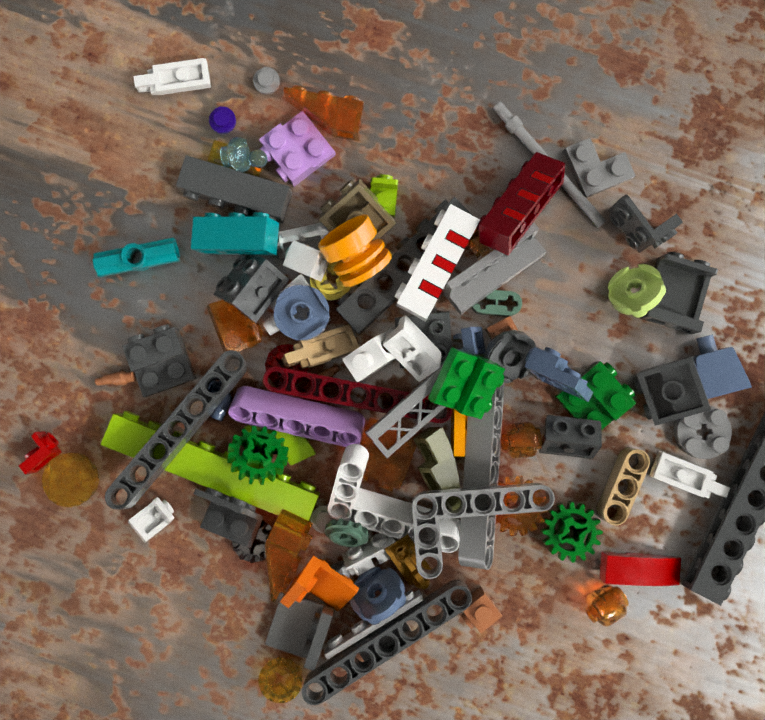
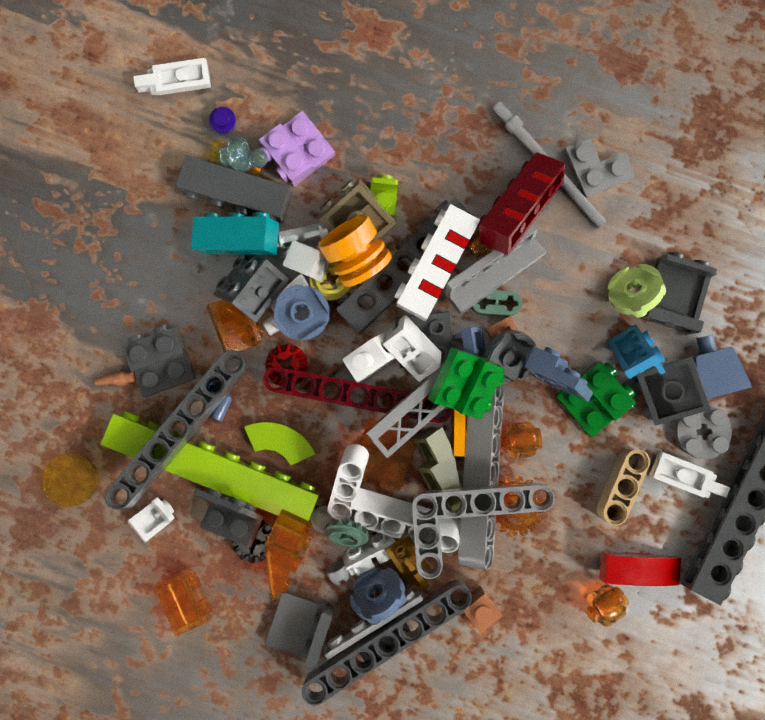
(41, 455): red bracket -> none
(120, 260): teal piece -> none
(183, 601): none -> clear orange brick
(258, 454): green gear -> none
(266, 80): light grey plate -> none
(278, 692): clear yellow gear -> none
(297, 416): lavender beam -> none
(322, 582): orange bracket -> none
(323, 348): tan hinge -> none
(334, 114): clear orange slope -> none
(560, 535): green gear -> none
(571, 437): dark grey bracket -> none
(635, 351): none -> dark azure bracket
(636, 227): dark grey bracket -> none

